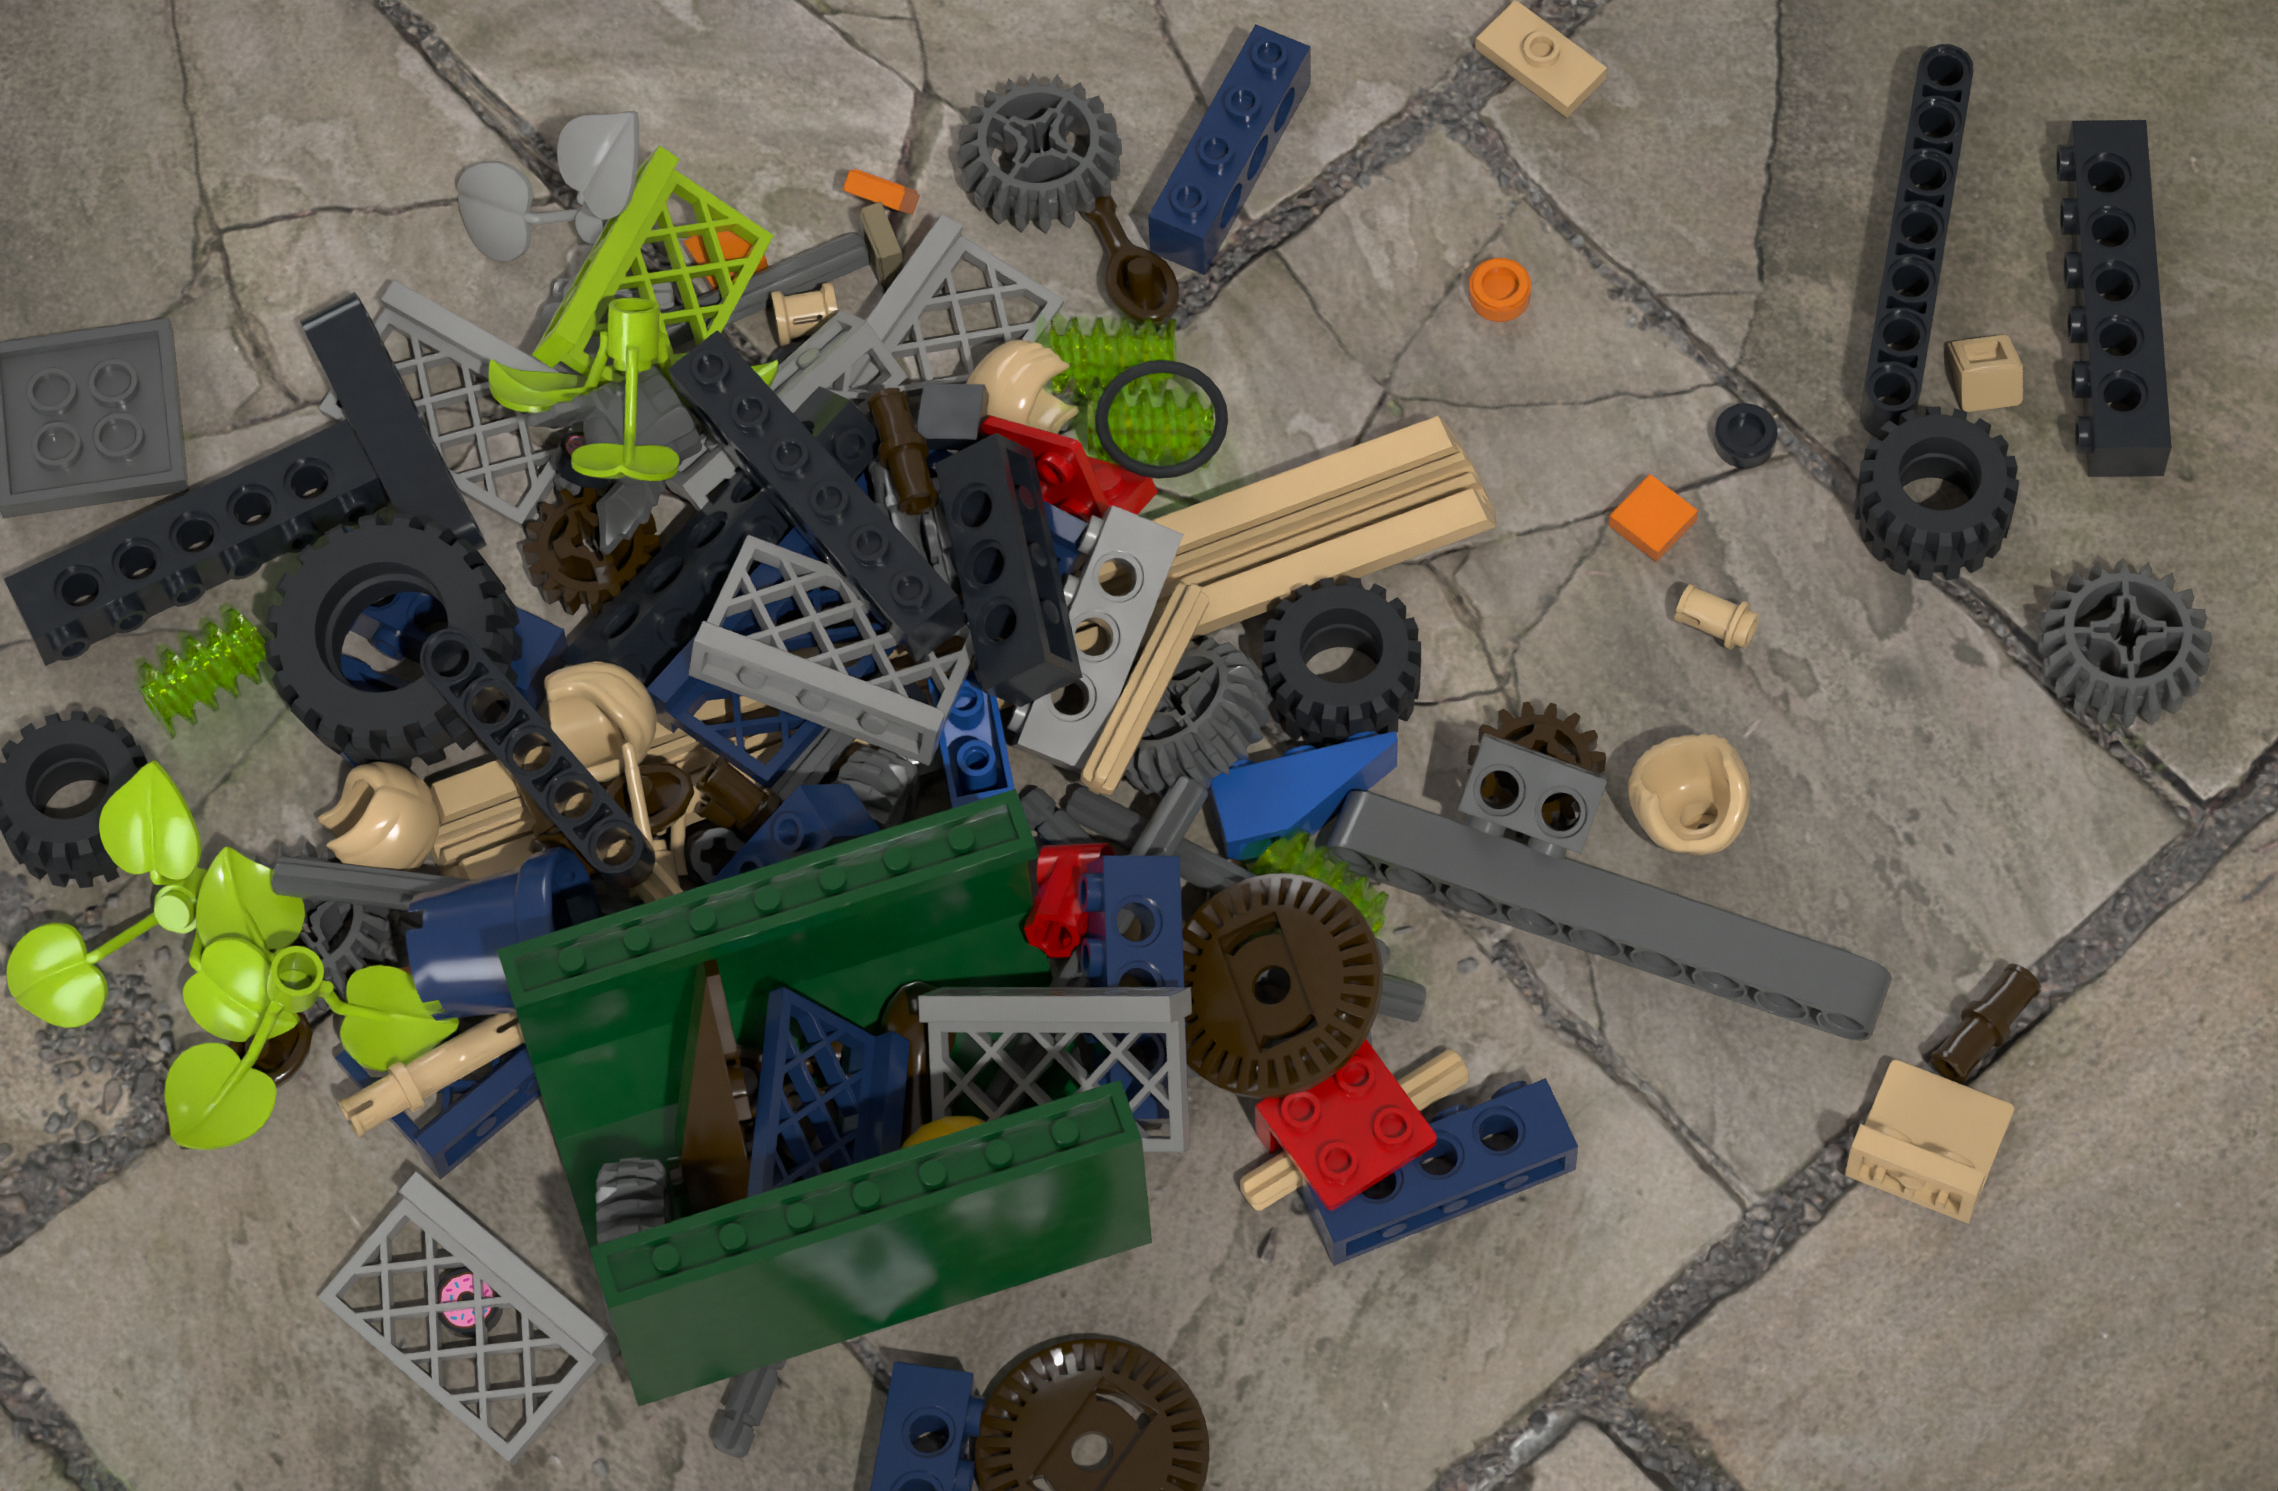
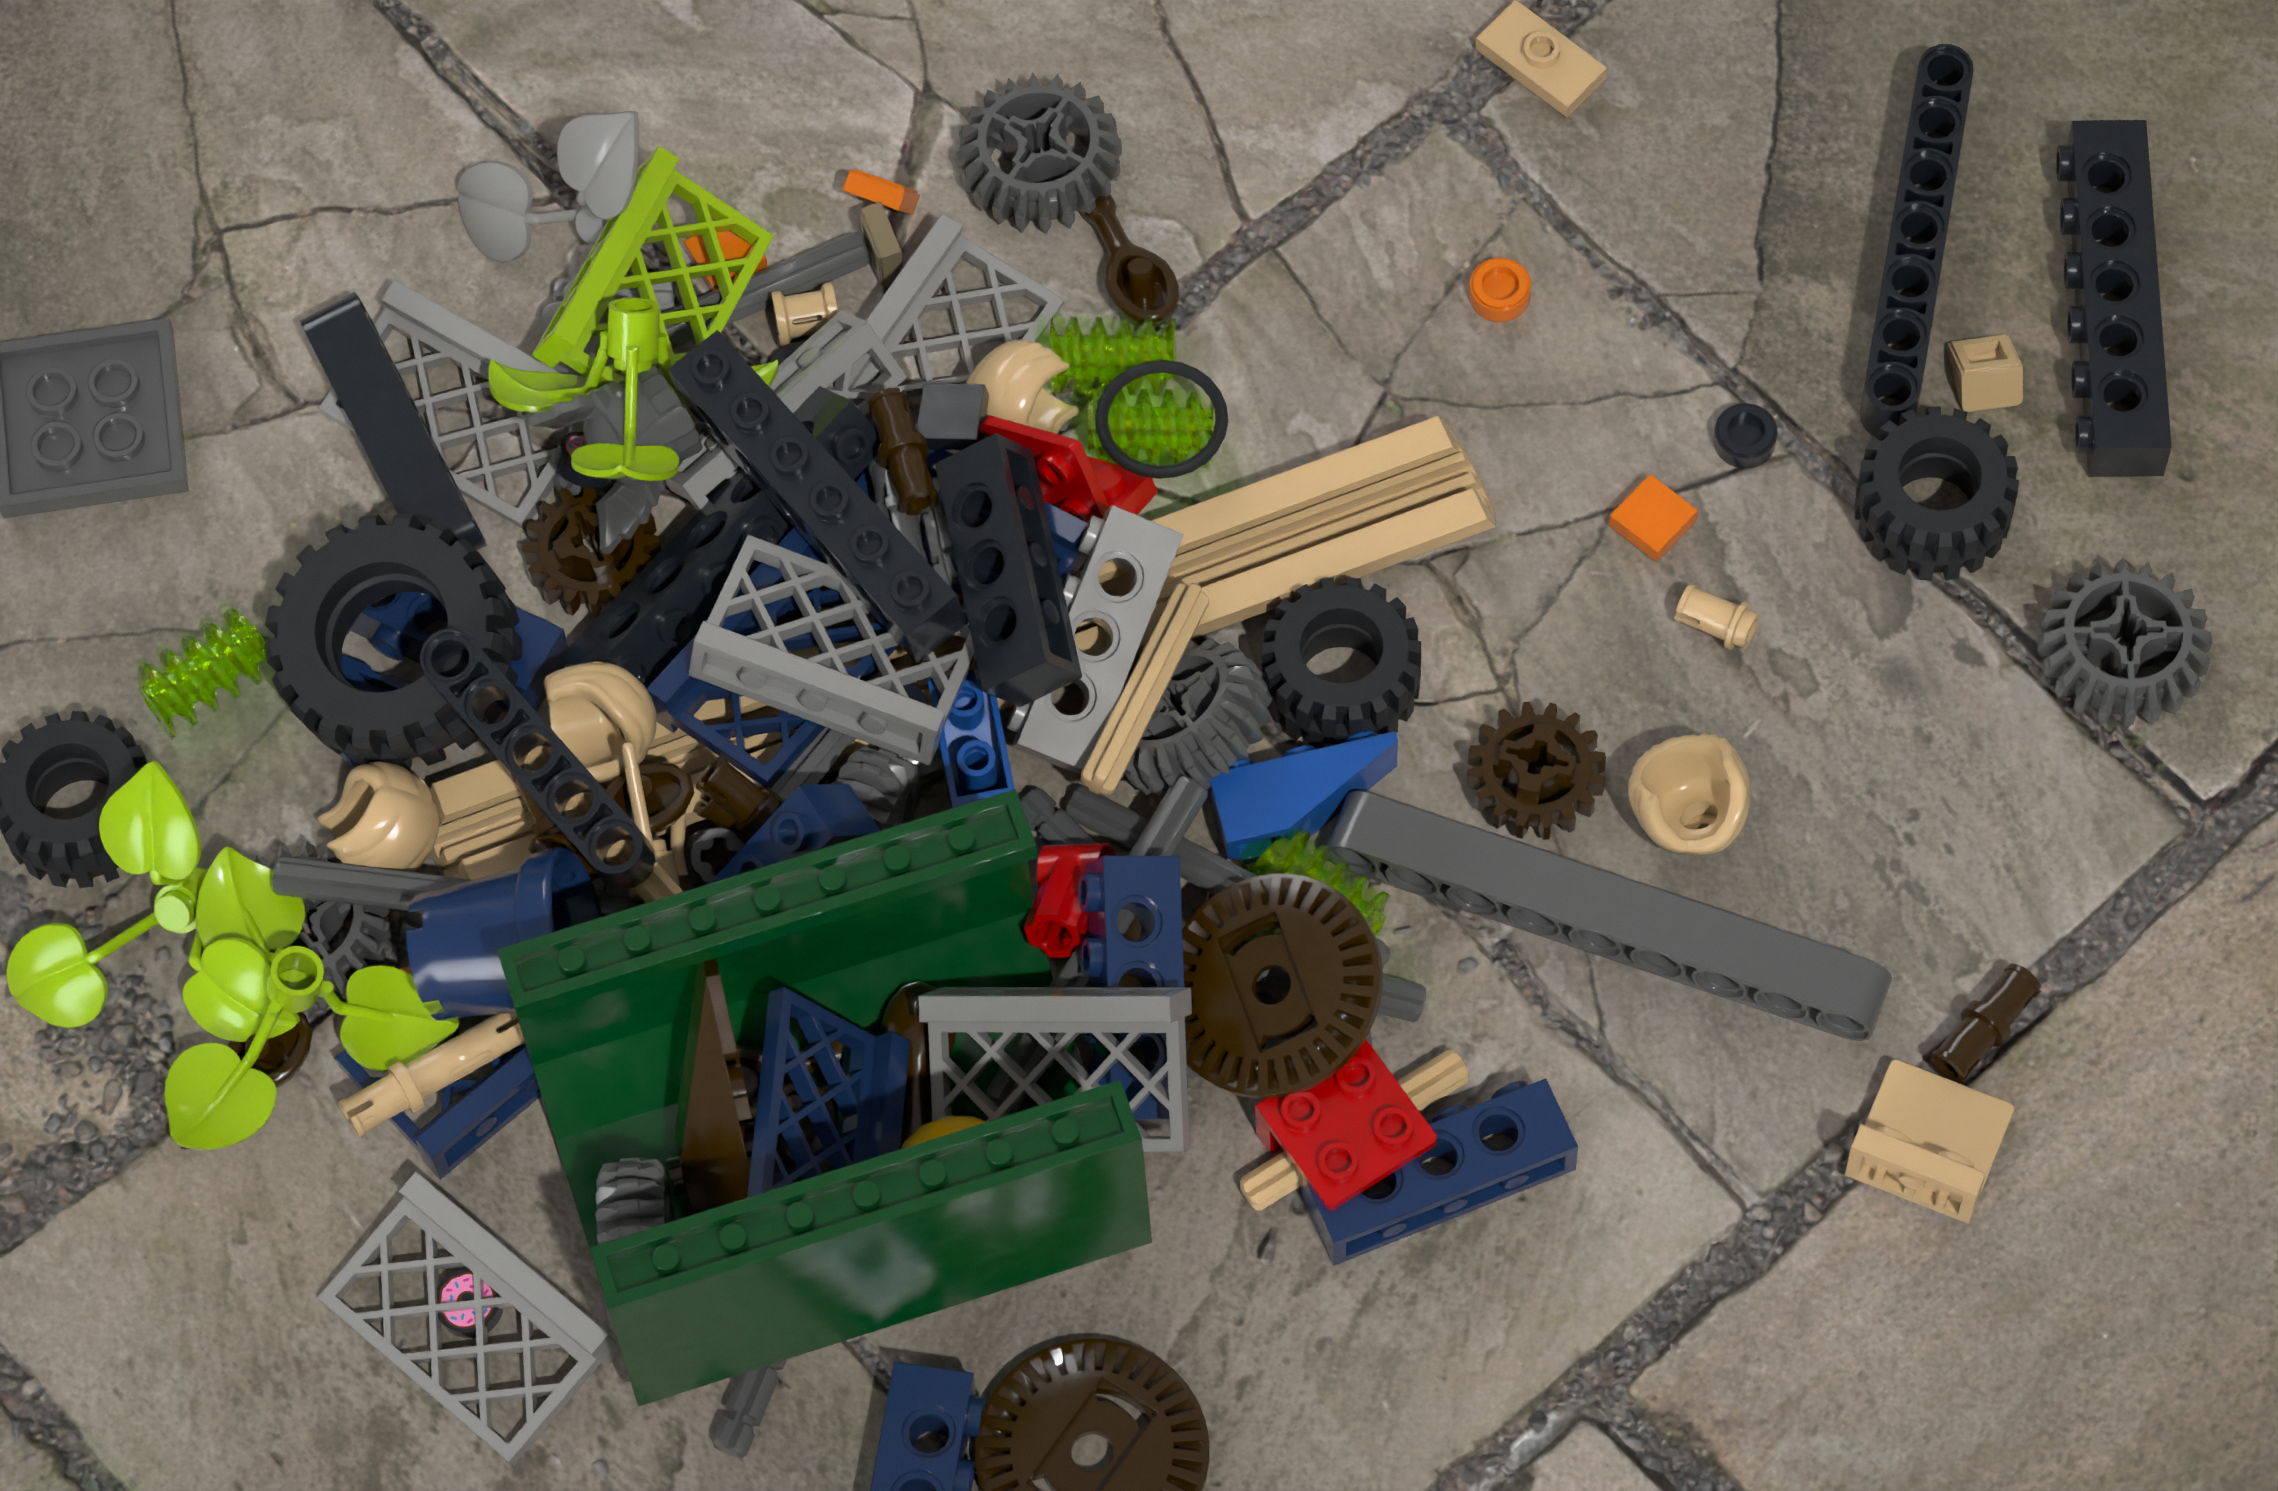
(209, 514): black brick -> none
(1229, 149): dark blue brick -> none
(1537, 780): dark grey brick -> none

